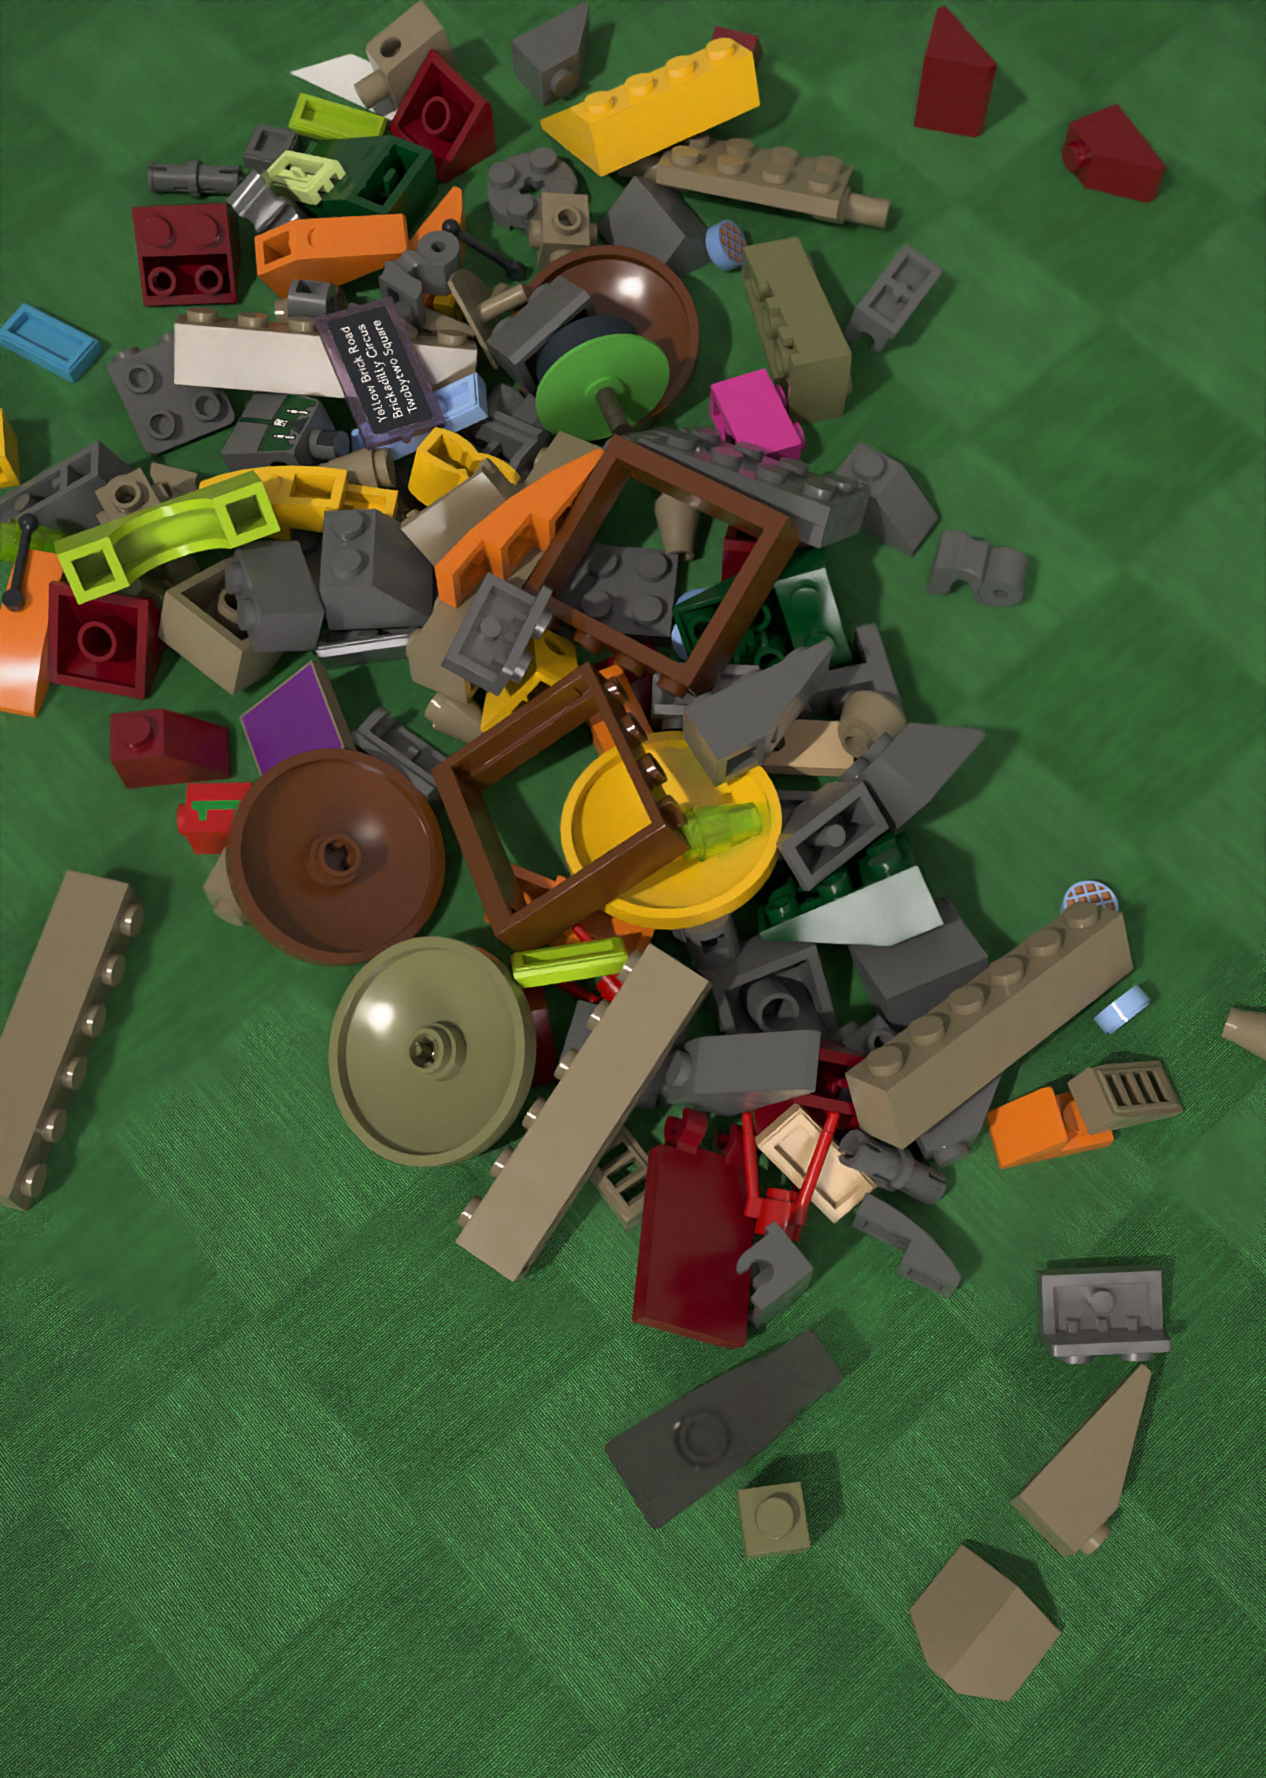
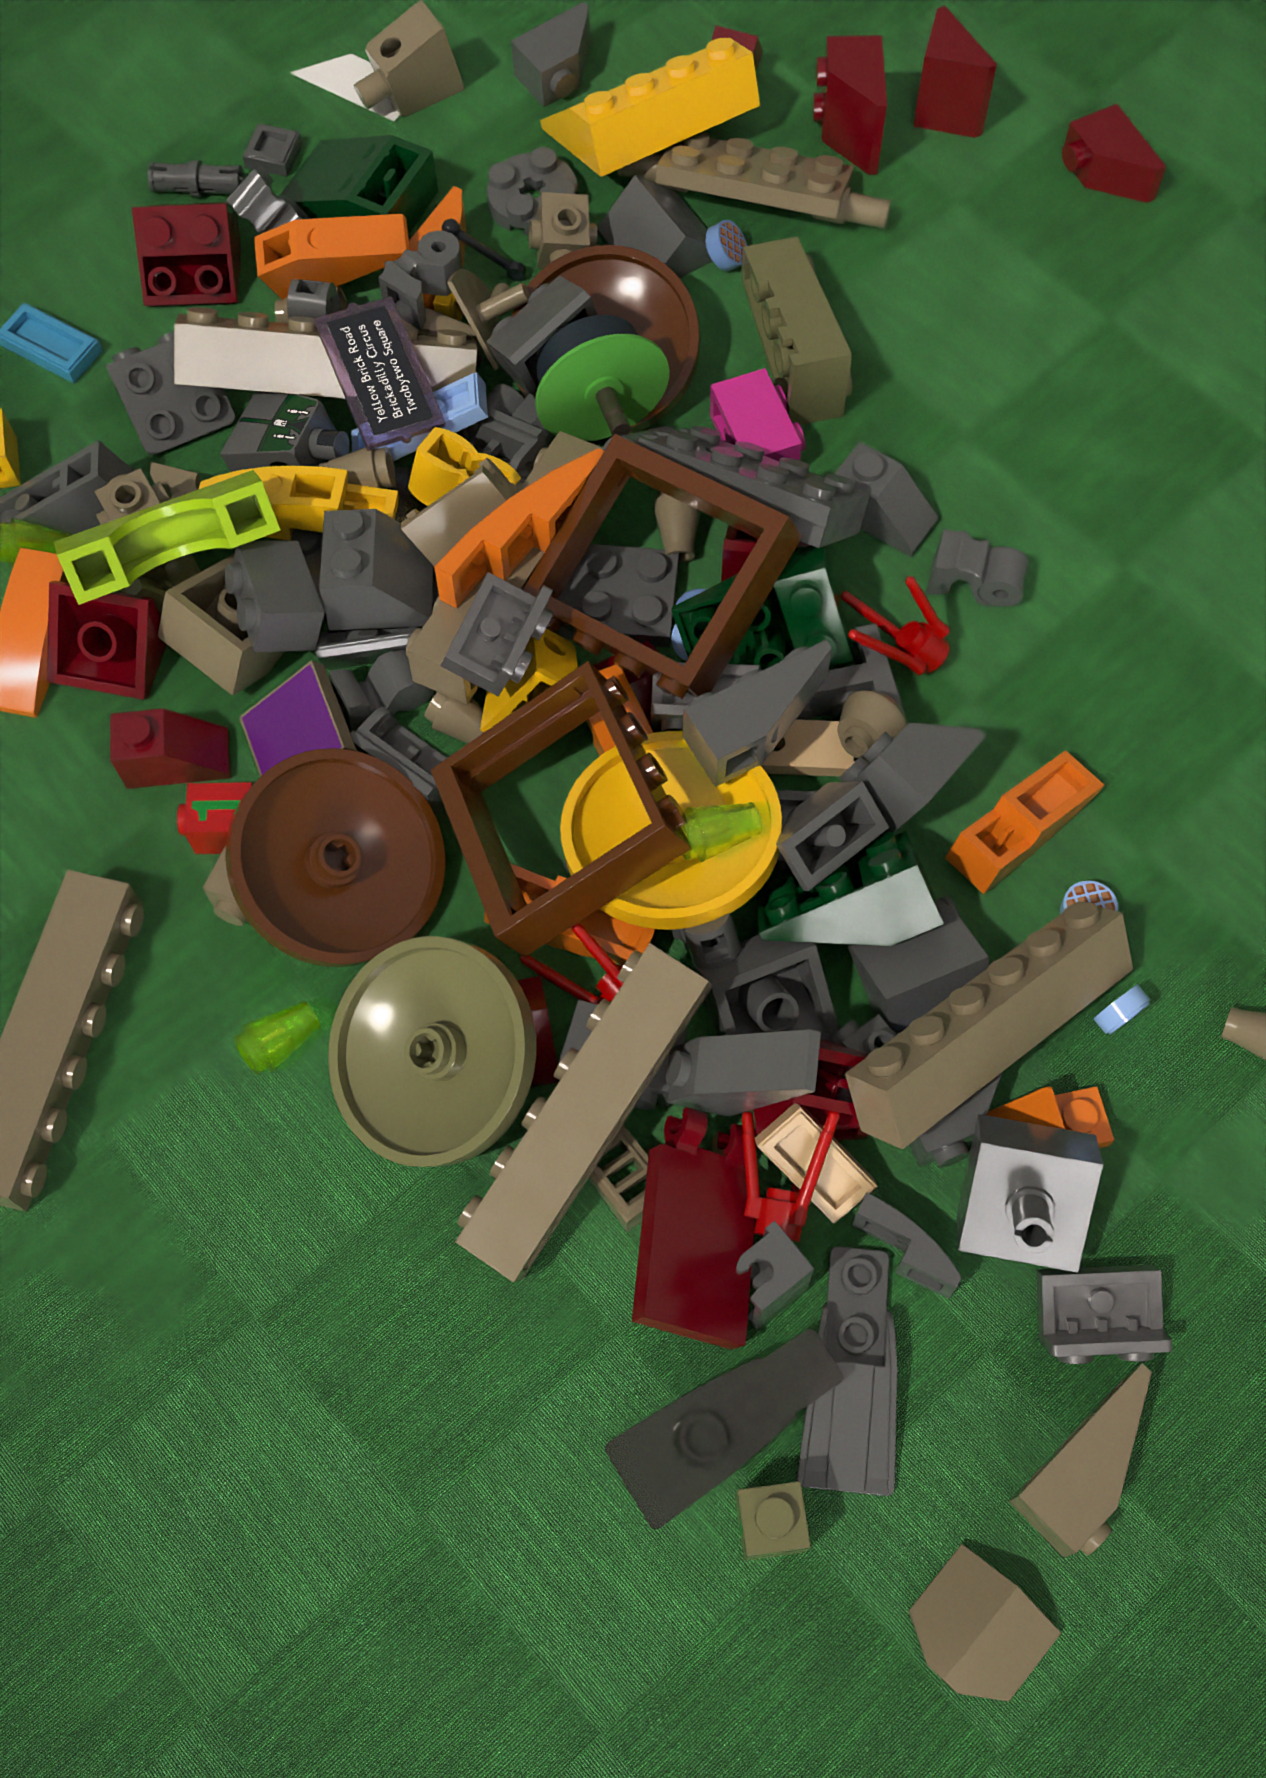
(13, 598): black hinge -> none
(275, 1037): none -> clear neon green cone
(302, 186): yellowish green tile -> none
(331, 120): lime tile -> none
(386, 685): none -> dark grey leg
(447, 117): dark red slope -> none
(569, 962): lime tile -> none
(852, 98): none -> dark red slope
(852, 1428): none -> dark grey piece
(891, 1167): dark grey pin -> none
(893, 298): dark grey hinge -> none
(919, 644): none -> red plant
(1023, 821): none -> orange slope
(1028, 1193): none -> brick
(1099, 1107): dark tan slope -> none

